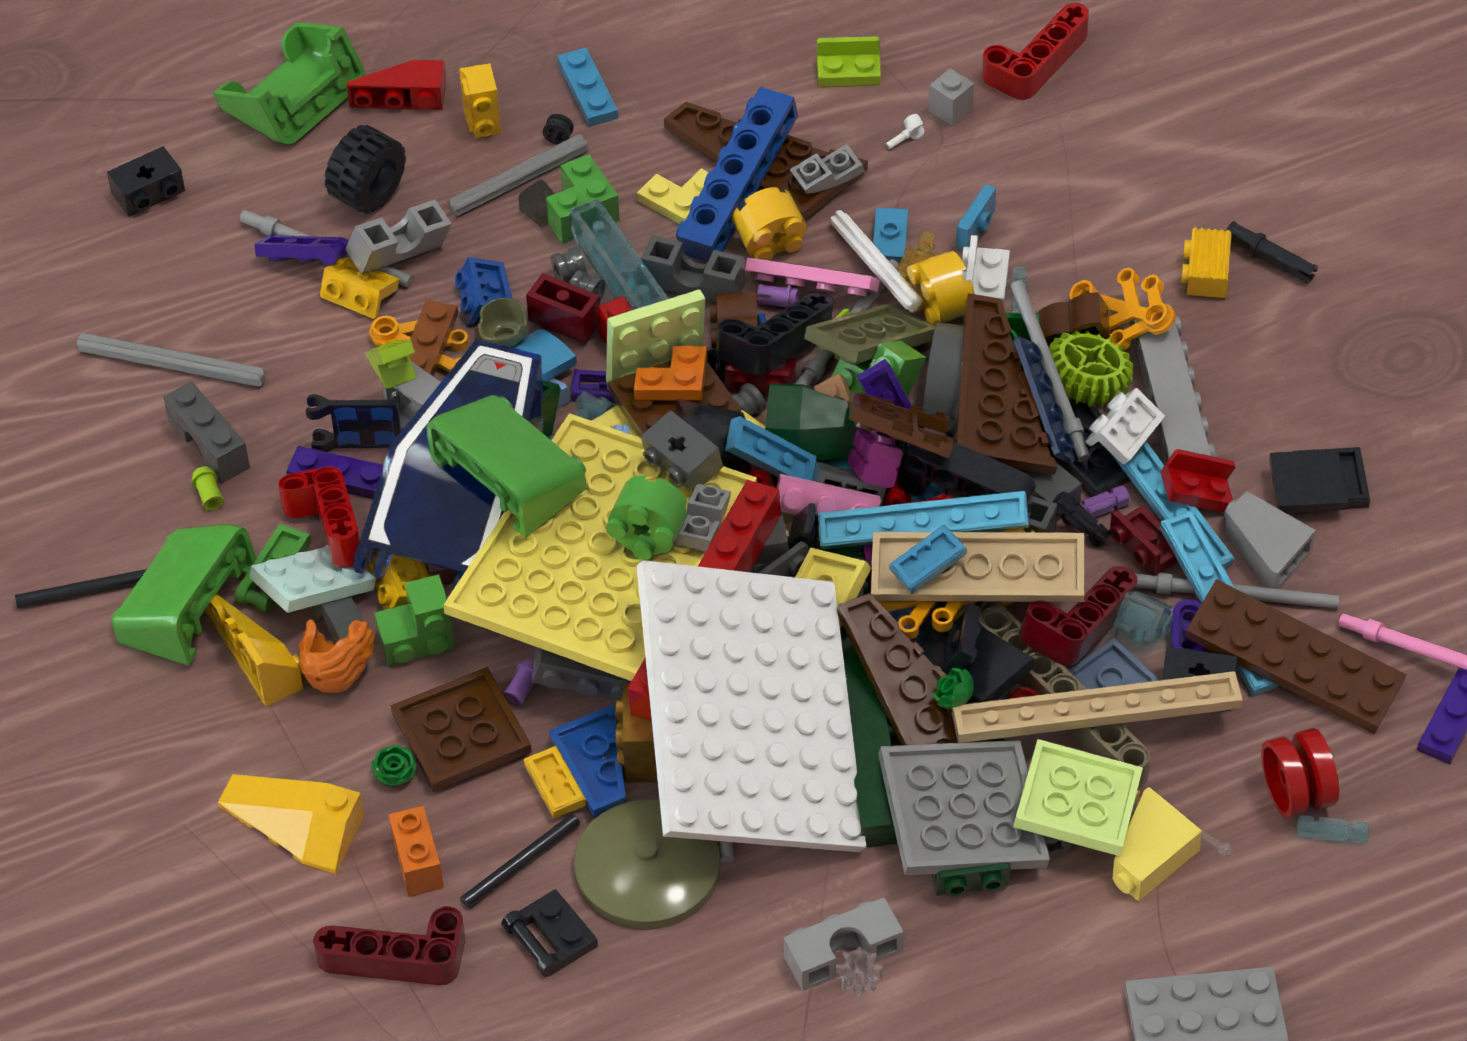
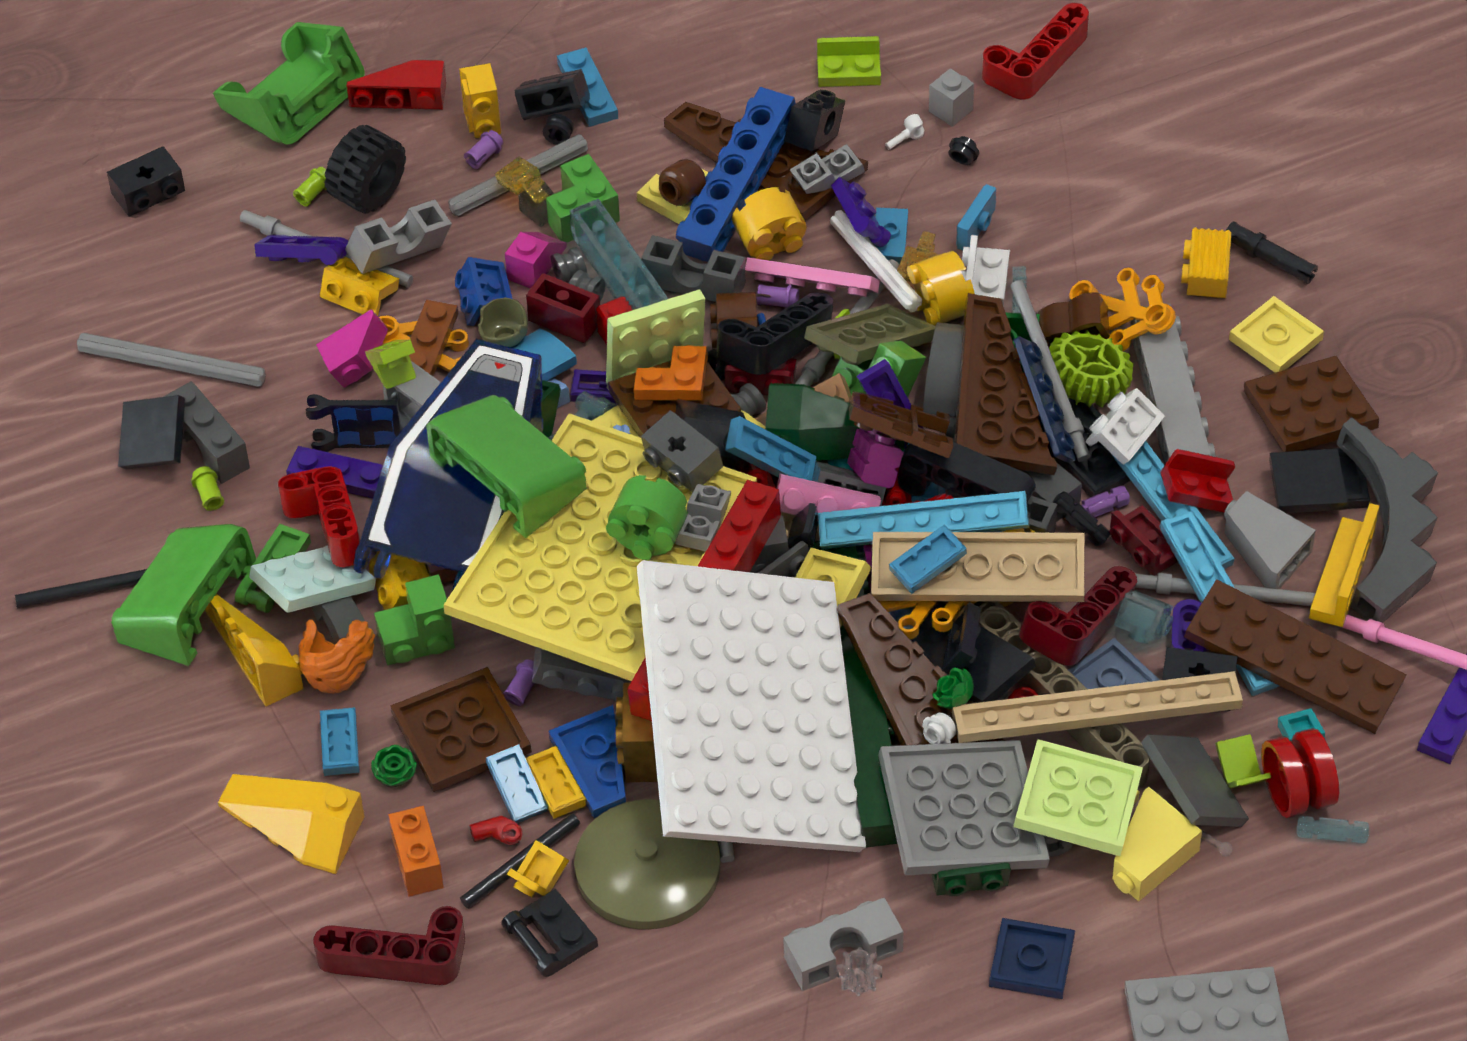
(151, 432): none -> black tile
(311, 187): none -> lime pin
(339, 741): none -> dark azure plate
(346, 348): none -> dark pink slope
(482, 150): none -> medium lavender pin
(497, 828): none -> red arm
(516, 784): none -> plate
(522, 176): none -> clear yellow plate
(531, 257): none -> dark pink slope
(538, 870): none -> yellow bracket
(552, 94): none -> black brick
(681, 182): none -> reddish brown head
(815, 120): none -> black brick
(860, 211): none -> dark purple plate
(939, 729): none -> white plate
(963, 150): none -> black plate
(1032, 958): none -> dark blue tile
(1194, 780): none -> dark grey tile
(1239, 762): none -> lime bracket
(1276, 335): none -> light yellow plate
(1297, 722): none -> teal tile
(1309, 403): none -> reddish brown plate
(1344, 568): none -> yellow fence
(1406, 522): none -> dark grey arch

